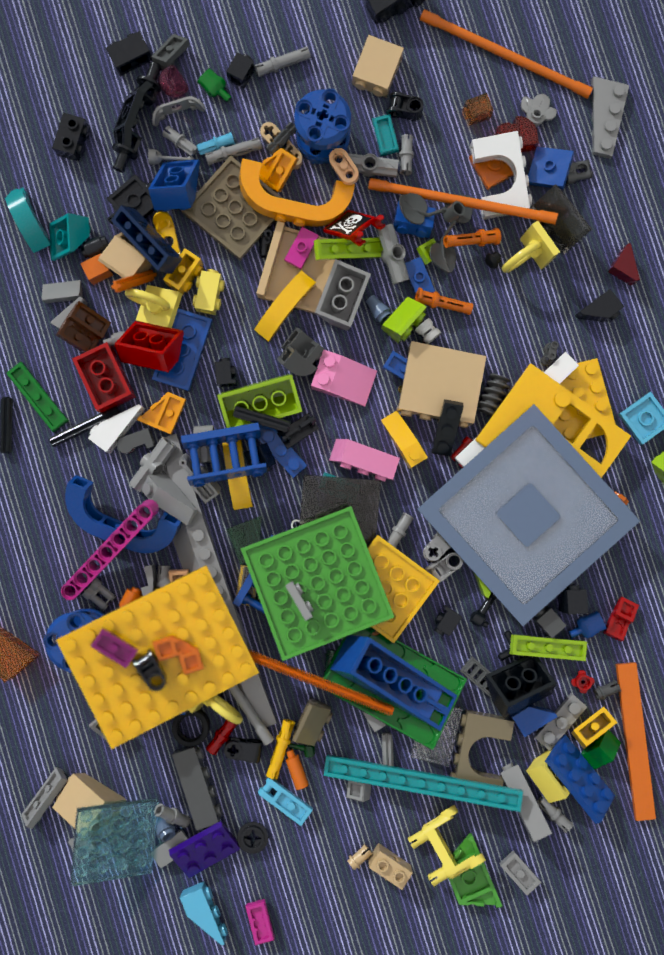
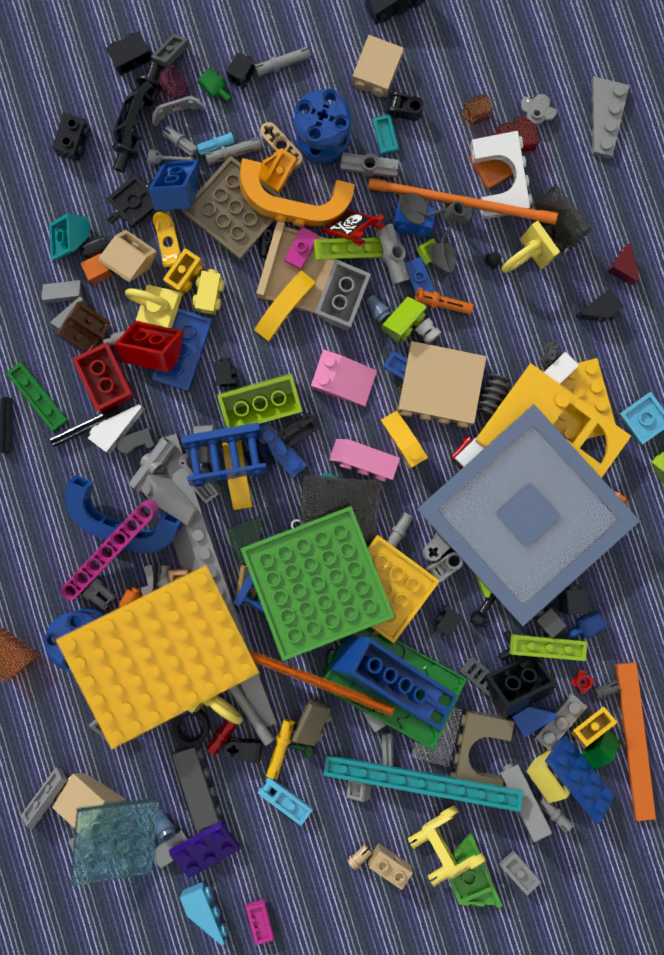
(26, 220): teal arch -> none
(114, 647): magenta plate -> none
(133, 280): orange axle -> none
(146, 239): dark blue brick -> none
(150, 669): black piece -> none
(164, 413): light orange wing -> none
(172, 816): light grey pin -> none
(173, 646): orange tile -> none
(245, 842): black gear -> none
(262, 419): black axle -> none
(281, 138): dark grey axle -> none
(296, 770): orange cylinder -> none
(300, 353): dark grey brick -> none
(304, 607): light grey plate -> none
(344, 167): light nougat plate -> none
(406, 154): light grey pin -> none
(436, 21): orange piece -> none
(447, 427): black plate -> none
(480, 238): orange pin -> none
(550, 167): blue plate -> none
(574, 176): dark grey piece -> none
(620, 618): red slope -> none

